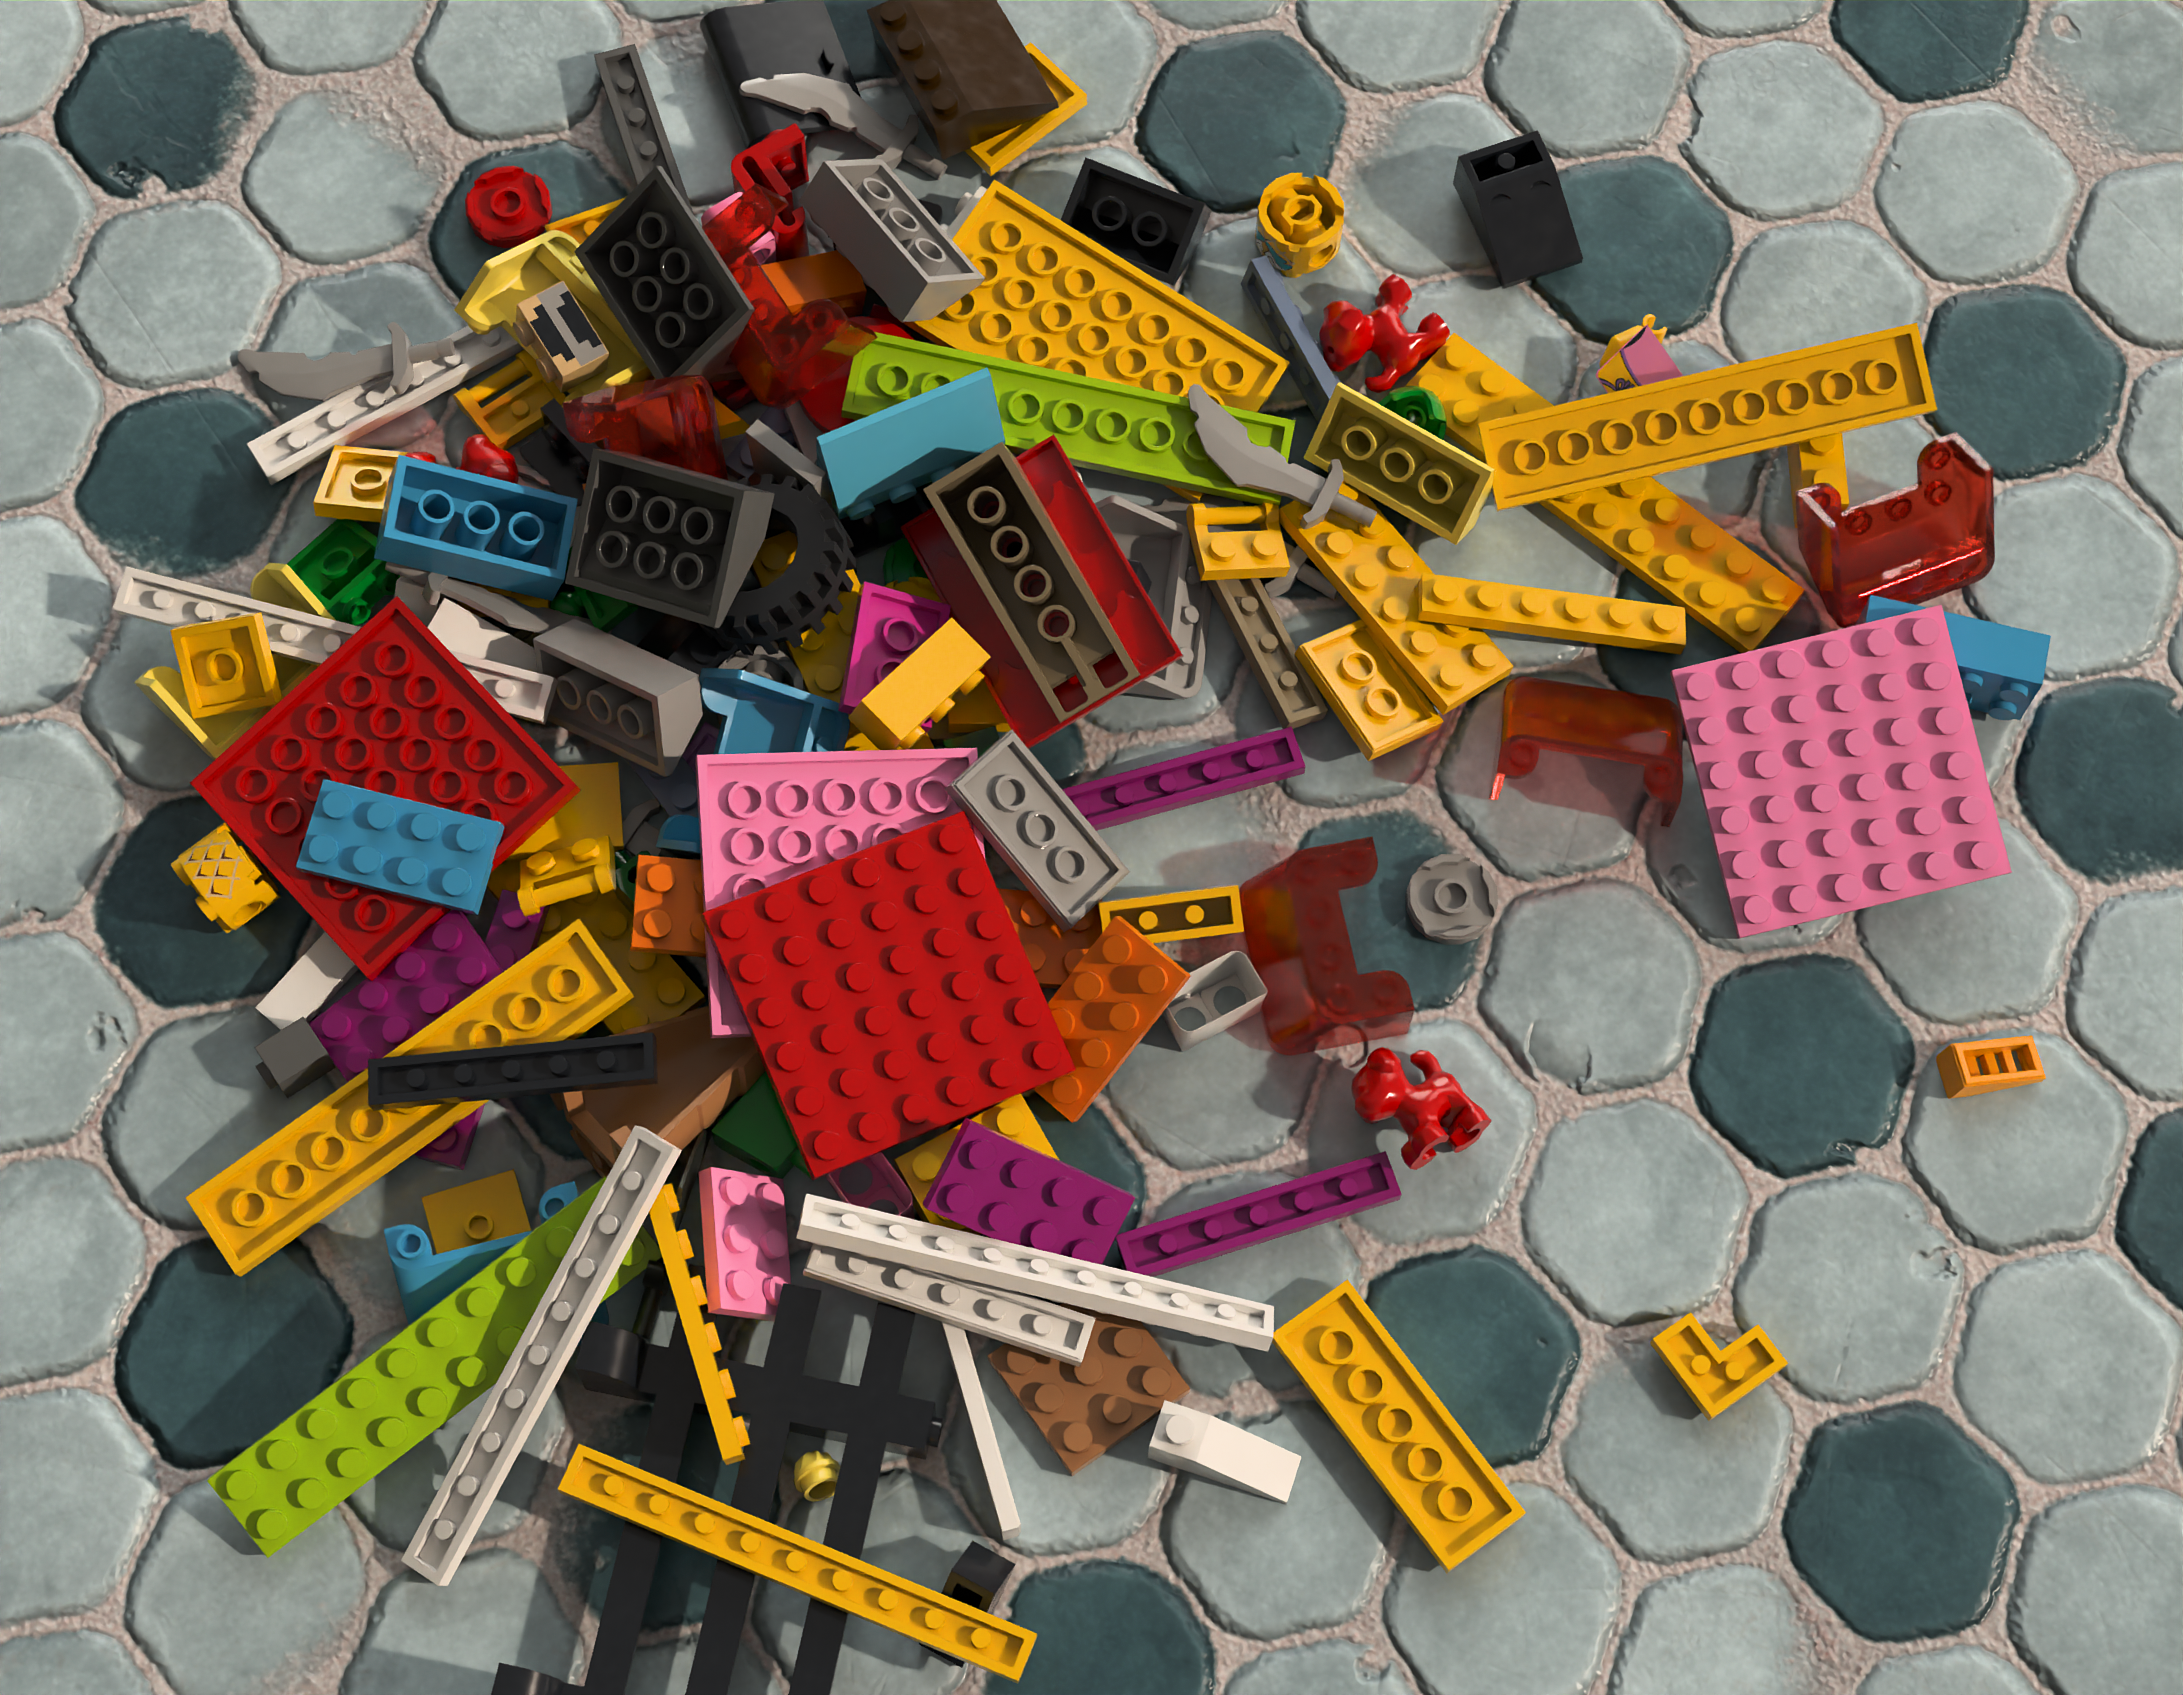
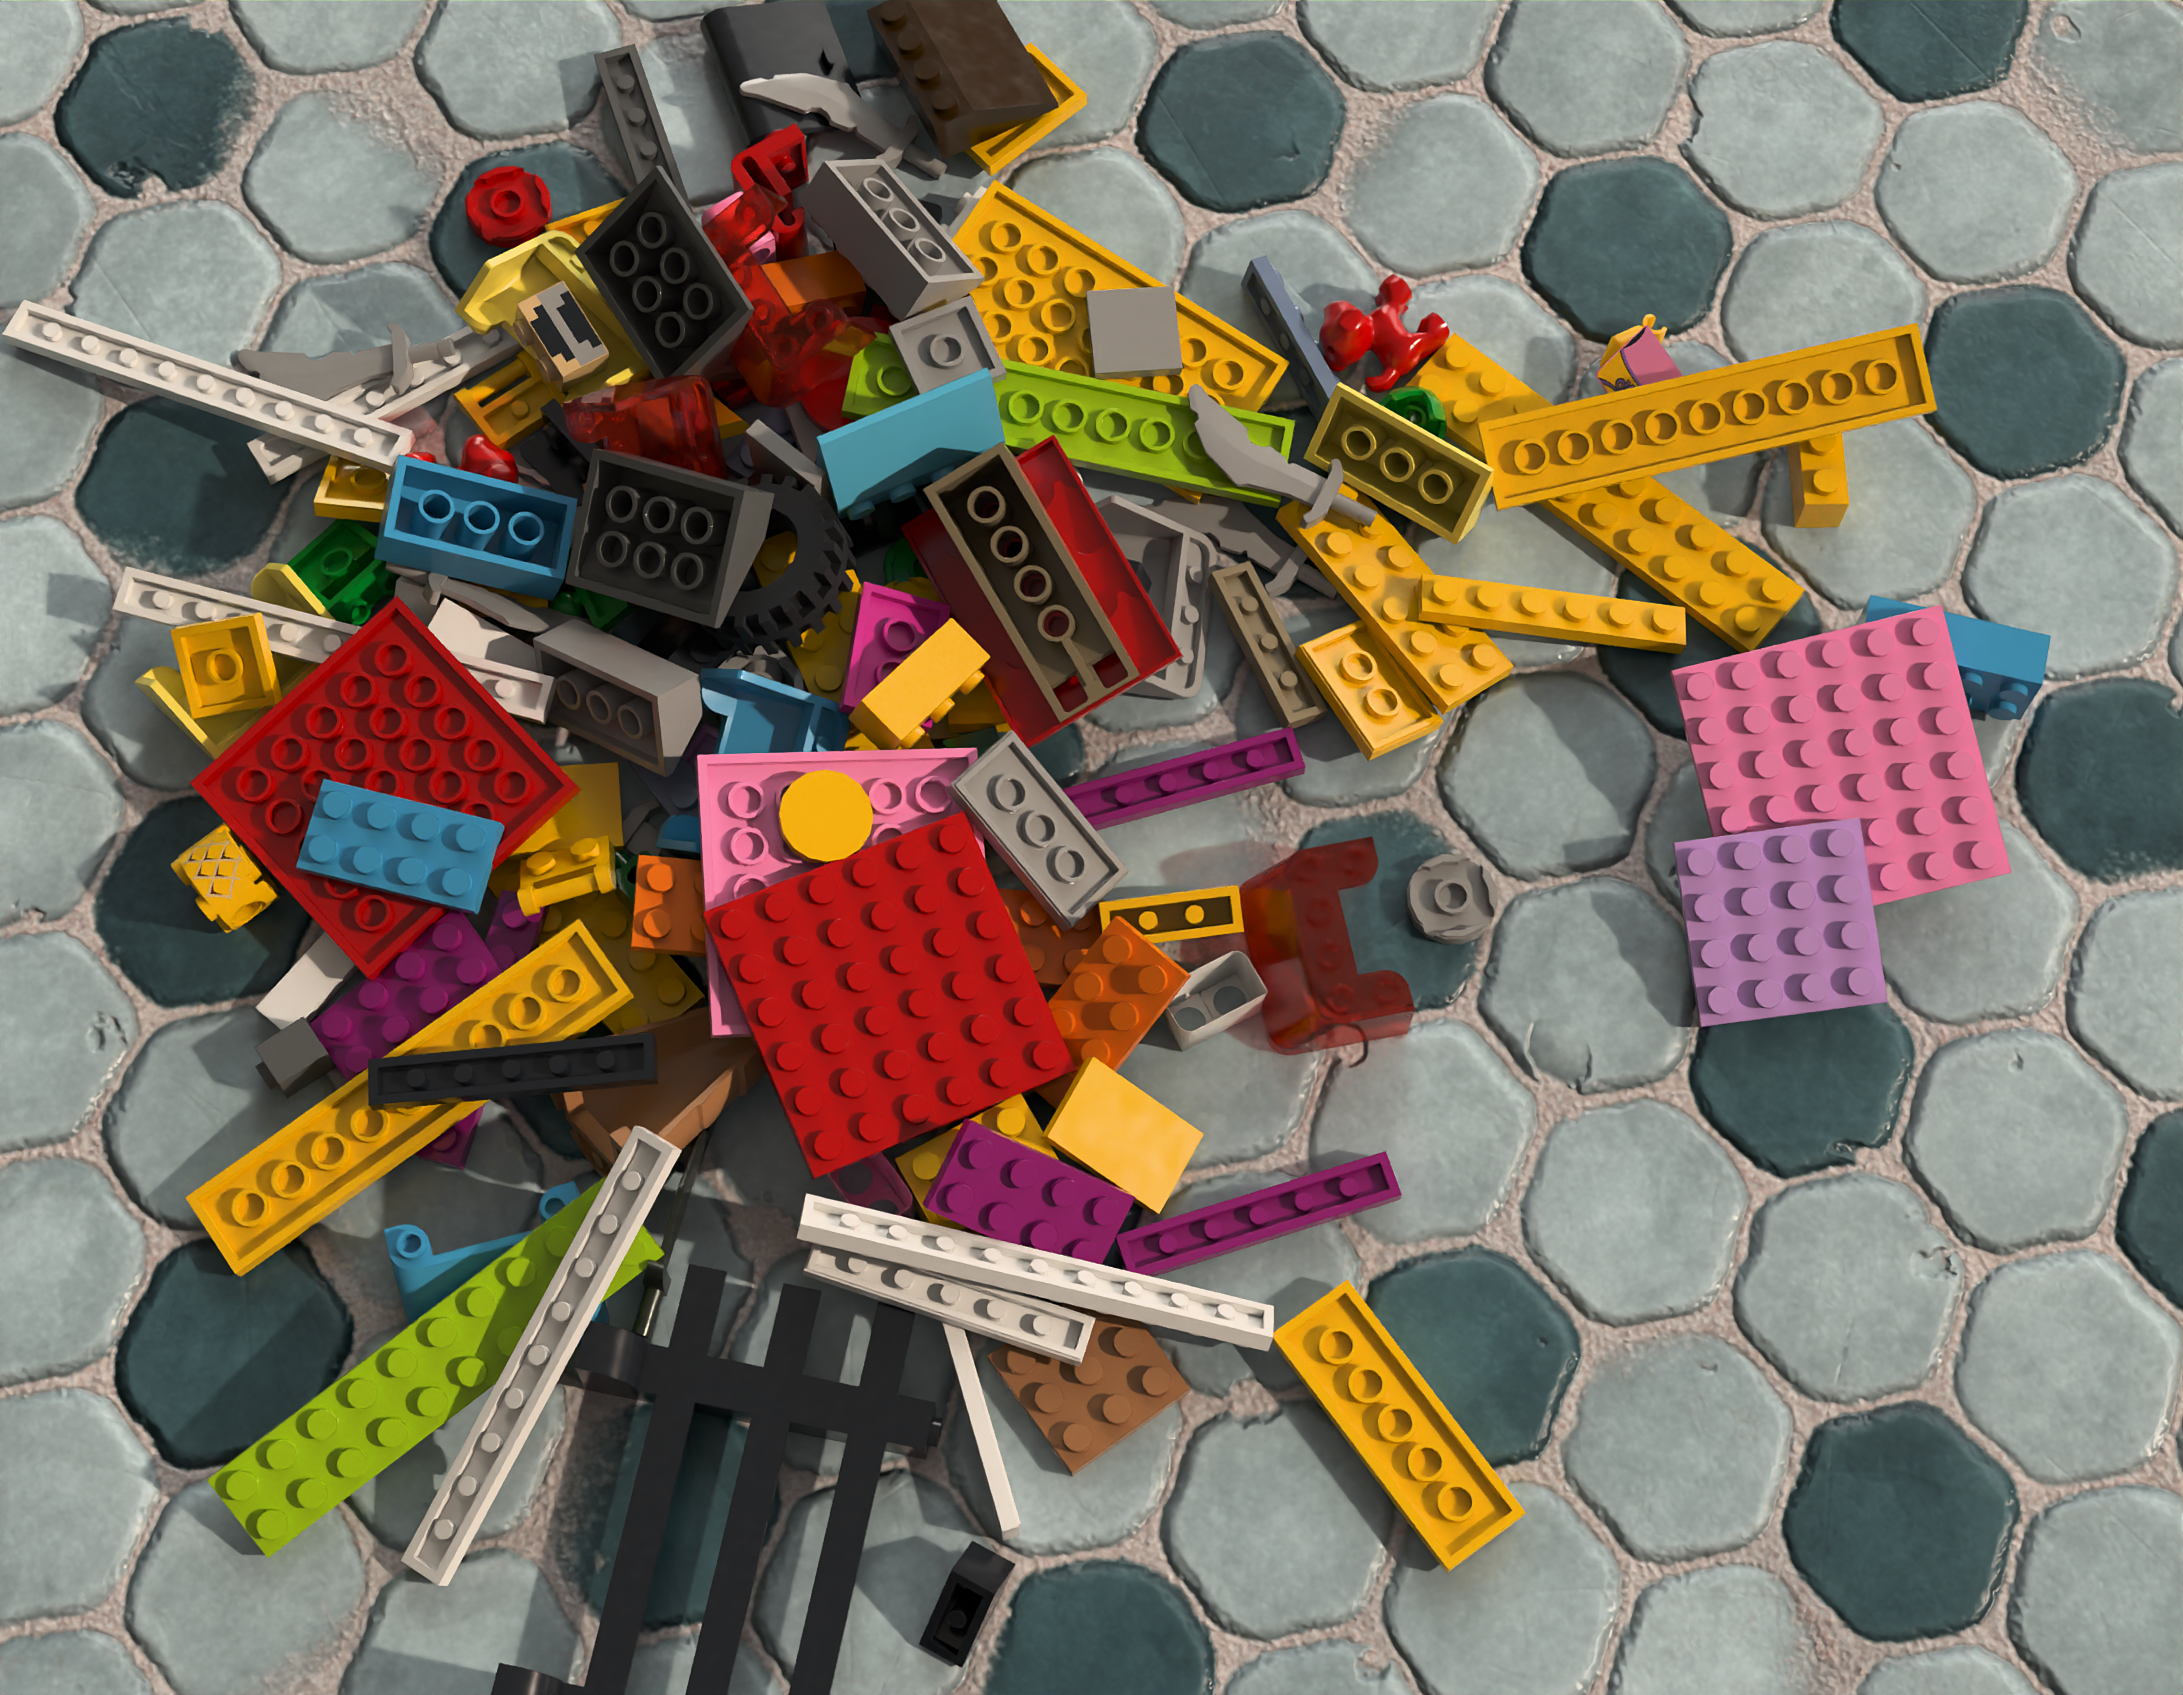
(208, 387): none -> white plate
(476, 1212): yellow plate -> none
(701, 1337): yellow plate -> none
(744, 1242): bright pink plate -> none
(759, 1132): green torso -> none
(798, 1563): yellow plate -> none
(816, 1475): light yellow plate -> none
(825, 816): none -> yellow tile
(945, 346): none -> light grey tile
(1122, 1135): none -> yellow tile
(1133, 332): none -> light grey tile
(1136, 219): black slope -> none
(1222, 1452): white slope -> none
(1240, 552): yellow plate -> none
(1299, 223): yellow brick -> none
(1385, 1092): red animal -> none
(1518, 209): black slope -> none
(1590, 724): clear red windscreen -> none
(1714, 1376): yellow plate -> none
(1779, 922): none -> lavender plate
(1903, 542): clear red windscreen -> none
(1962, 1076): light orange slope -> none

